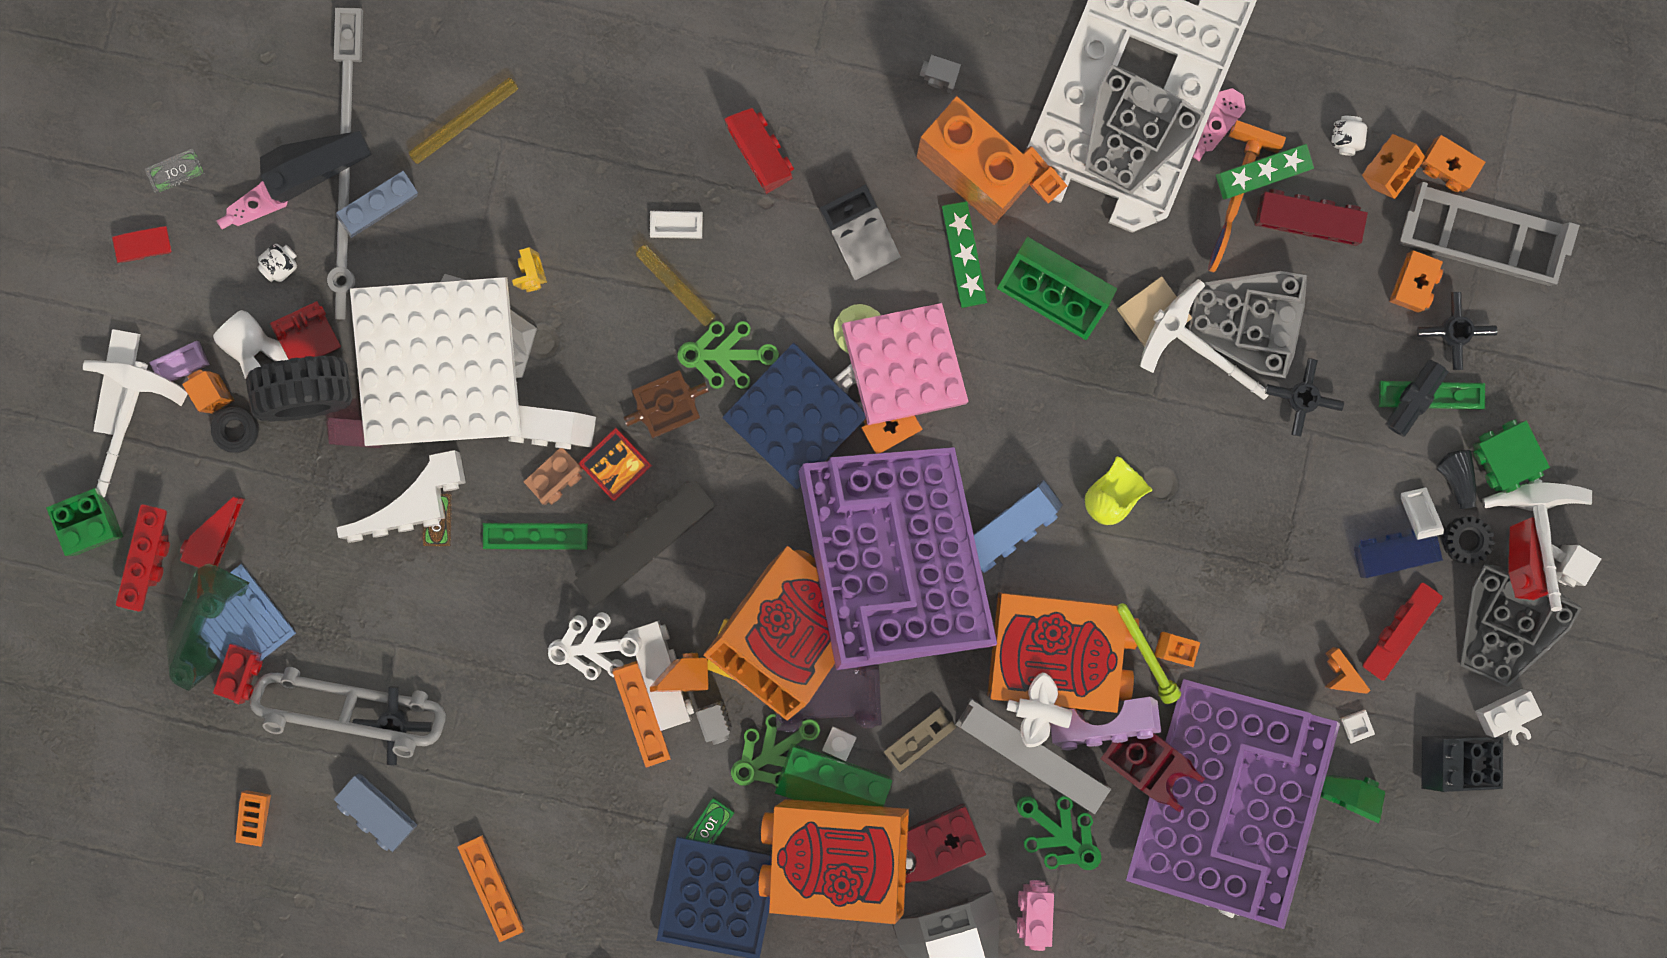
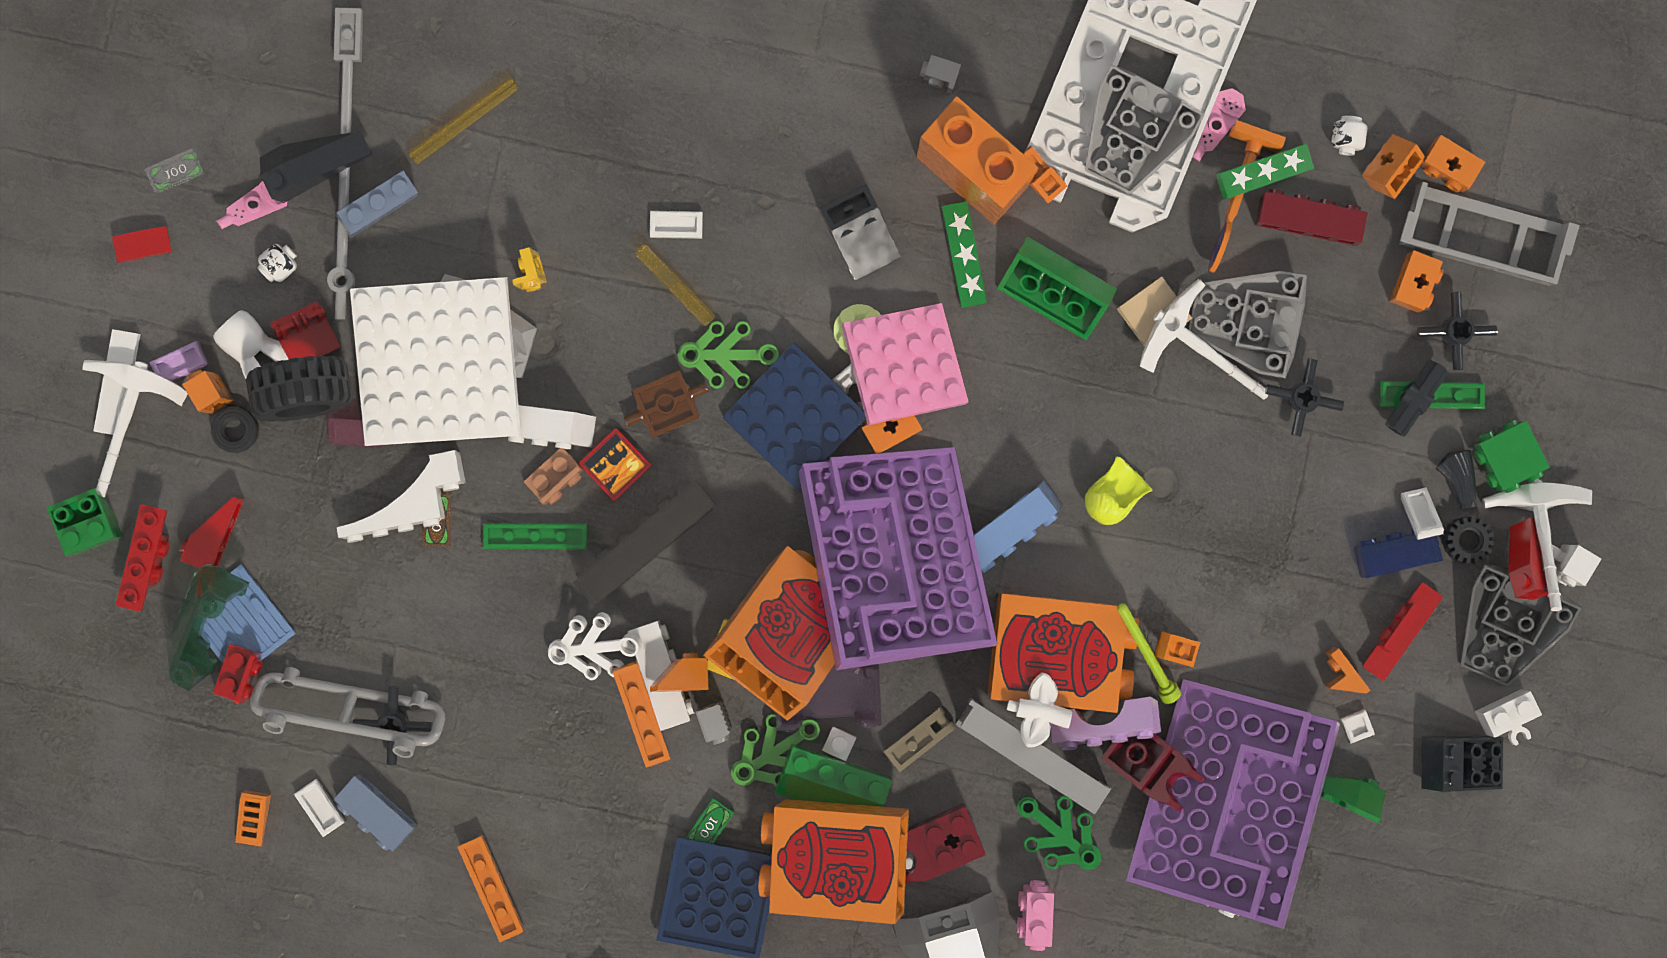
(320, 807): none -> white tile
(759, 149): red slope -> none

